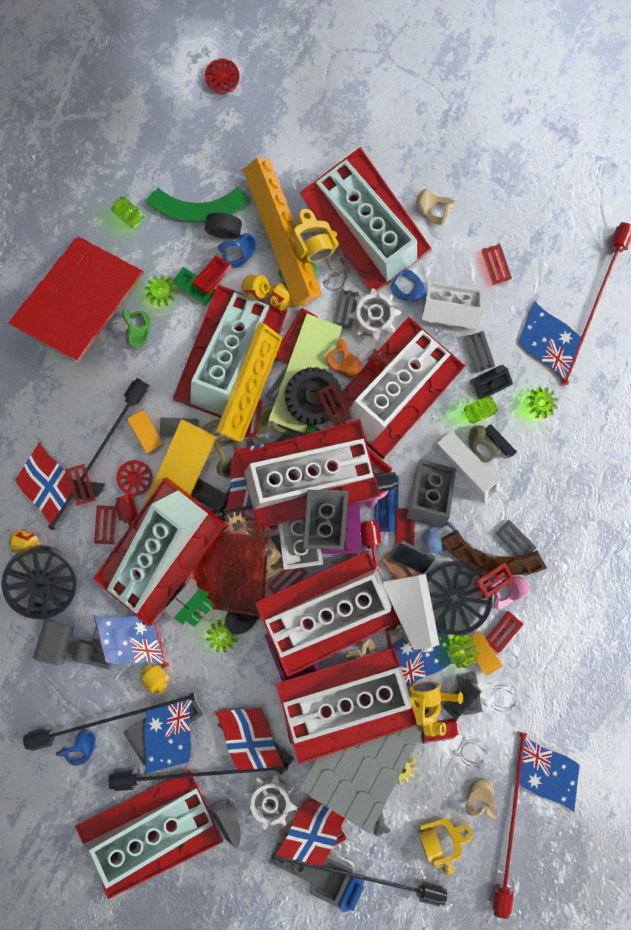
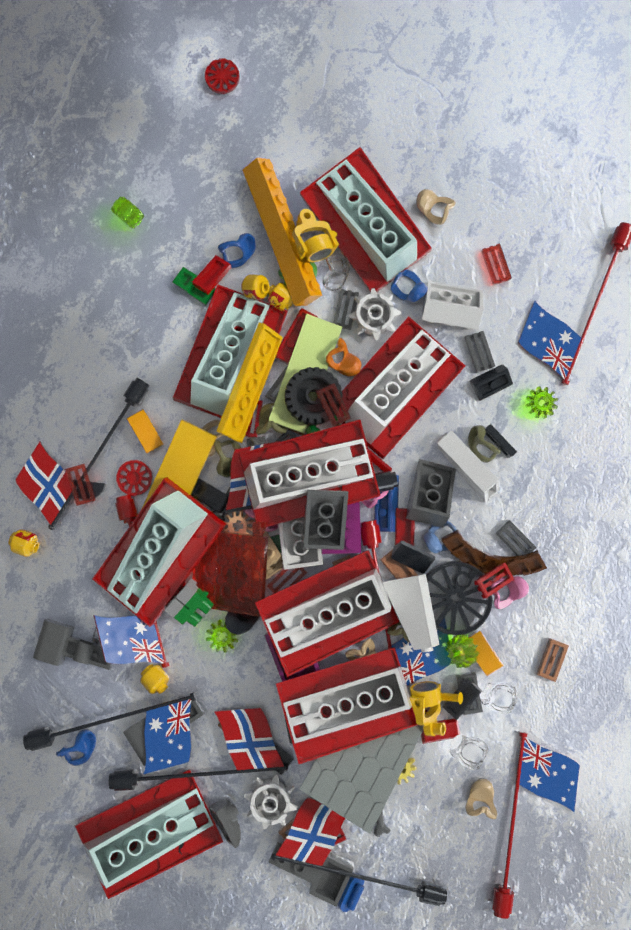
(32, 583): black piece -> none
(76, 299): red piece -> none
(105, 523): clear red tile -> none
(135, 335): bright green piece -> none
(156, 285): clear neon green gear -> none
(169, 425): dark grey tile -> none
(197, 212): green tile -> none
(223, 225): black tyre -> none
(384, 360): clear red tile -> none
(432, 846): yellow piece -> none
(480, 409): clear neon green gear -> none
(513, 619): red tile -> none
(545, 657): none -> nougat tile

